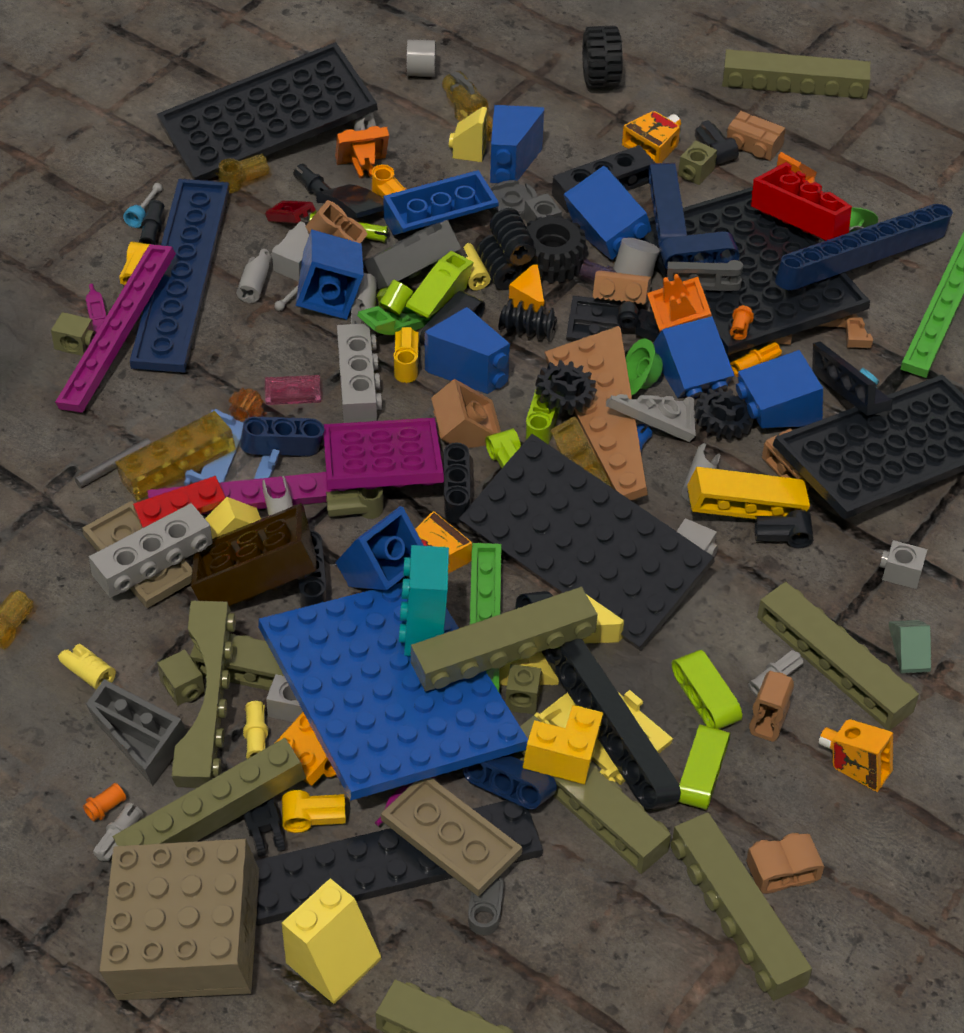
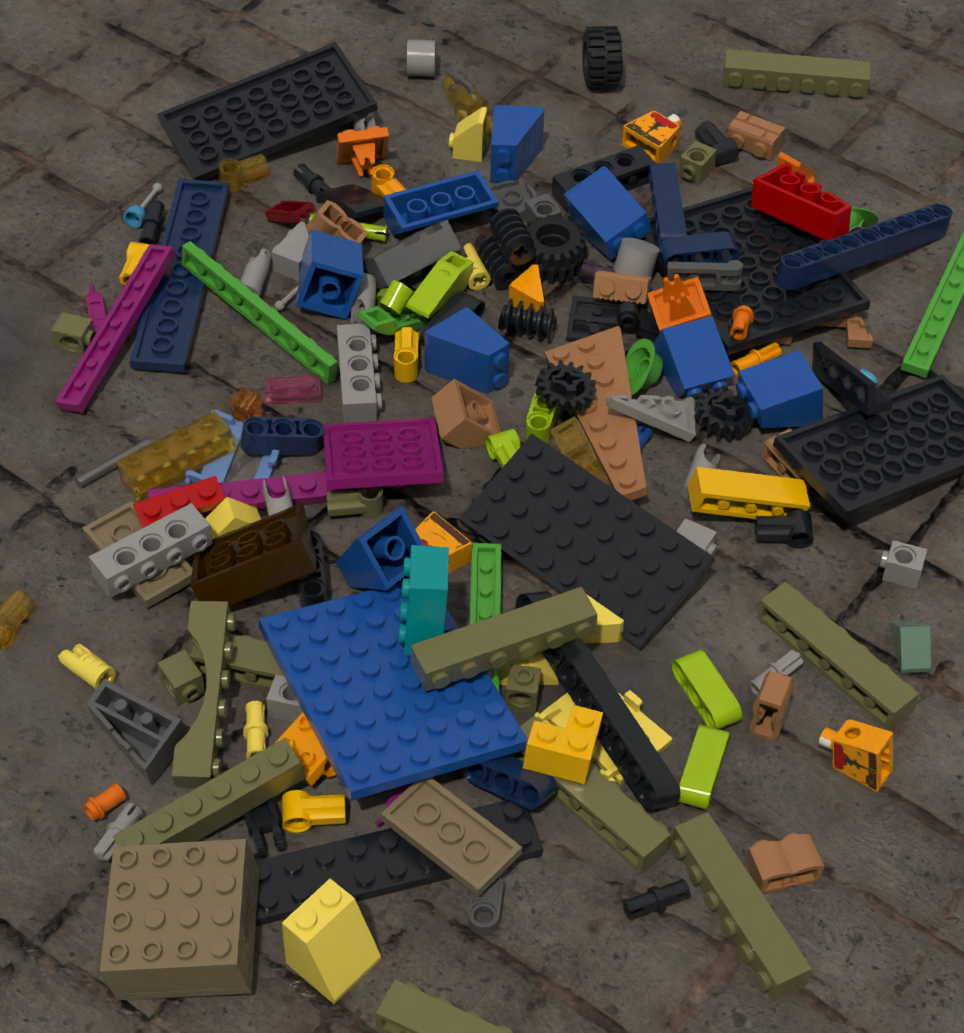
(259, 313): none -> bright green plate
(456, 481): black beam -> none
(656, 899): none -> black pin

